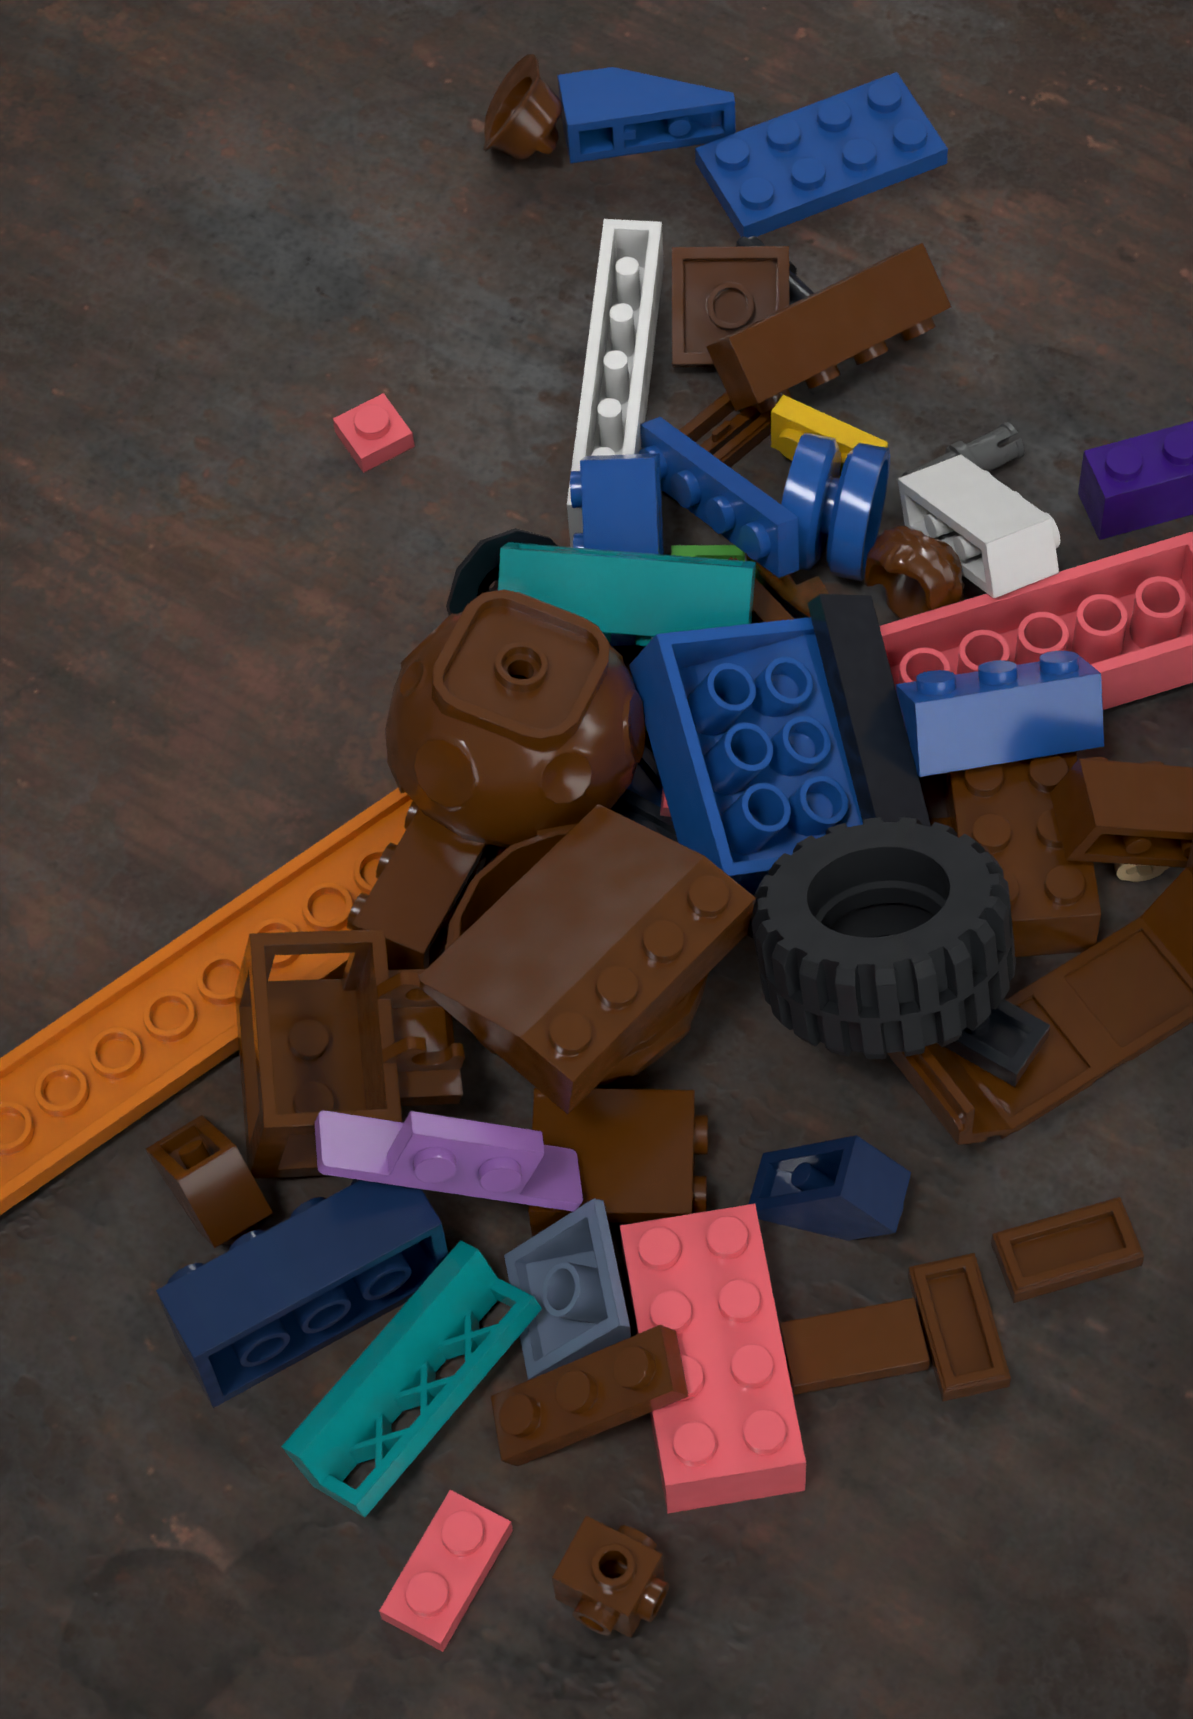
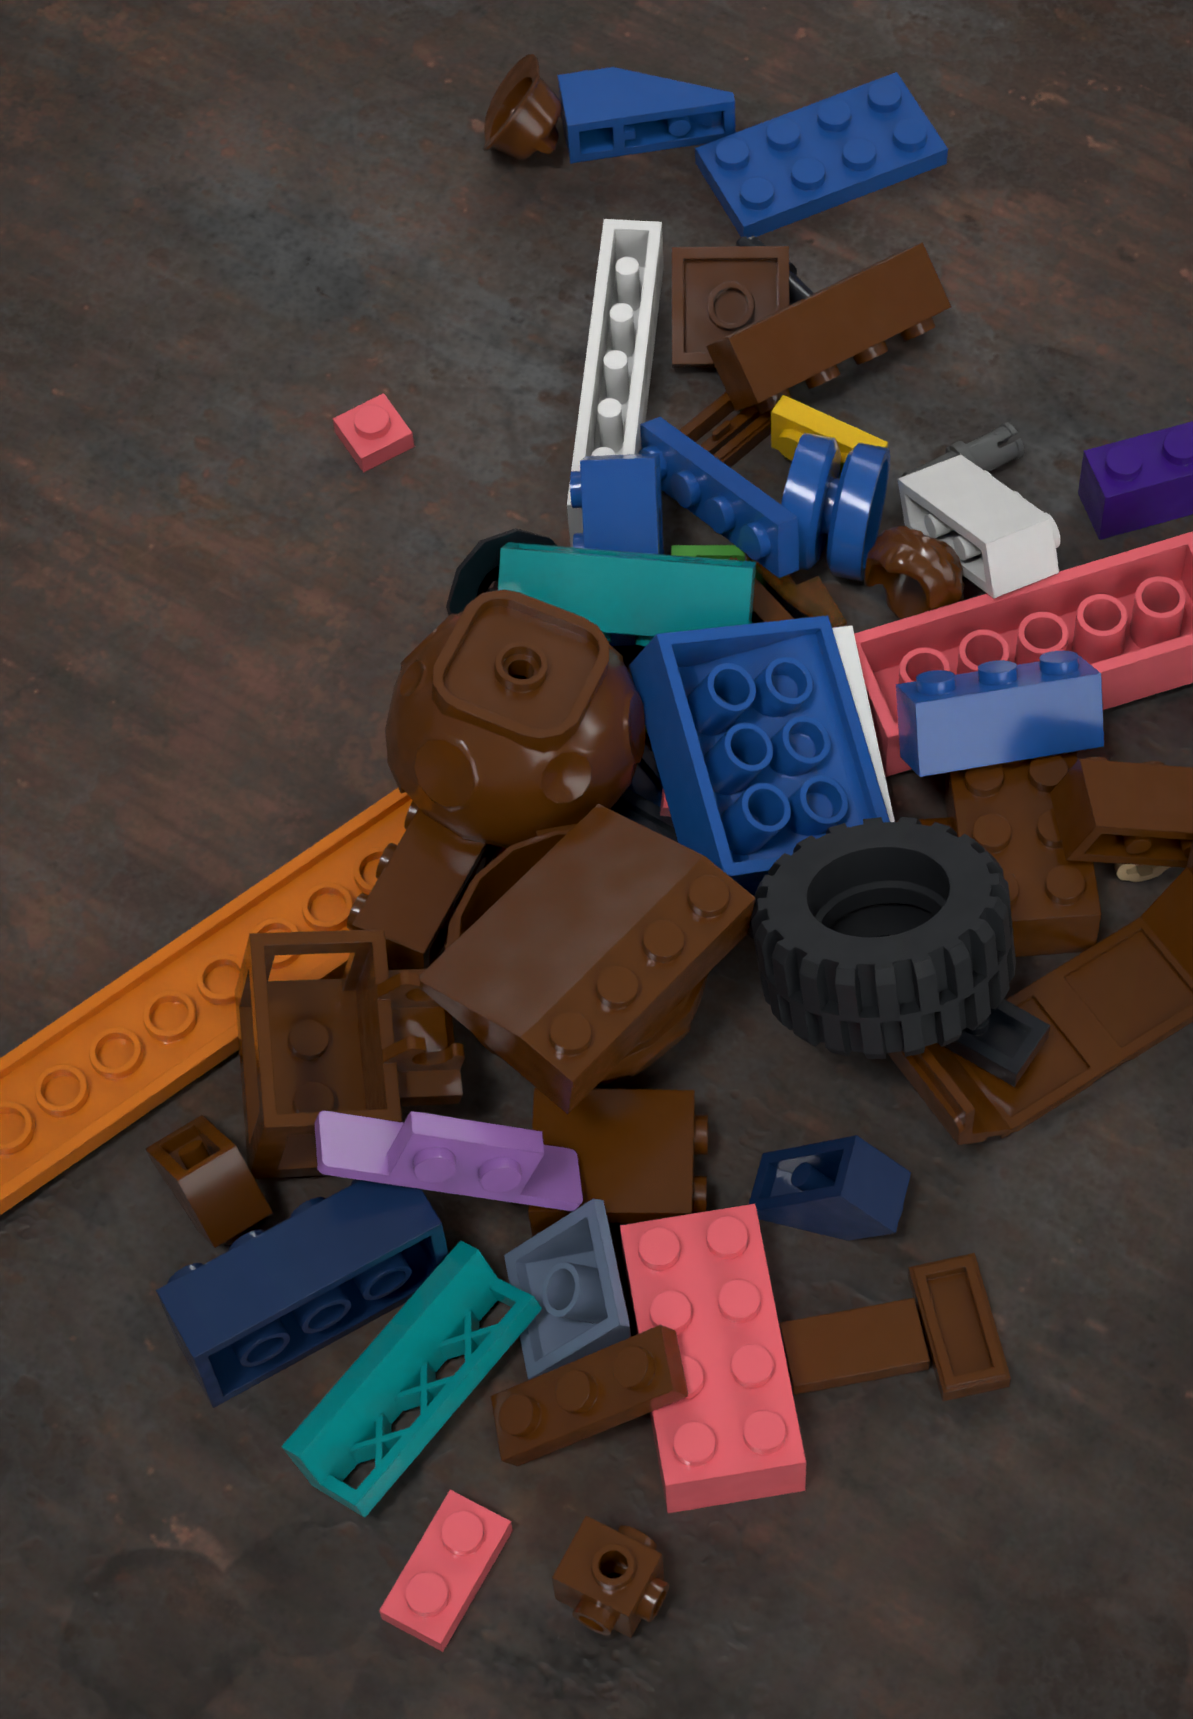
(867, 708): black tile -> none
(1067, 1249): reddish brown tile -> none

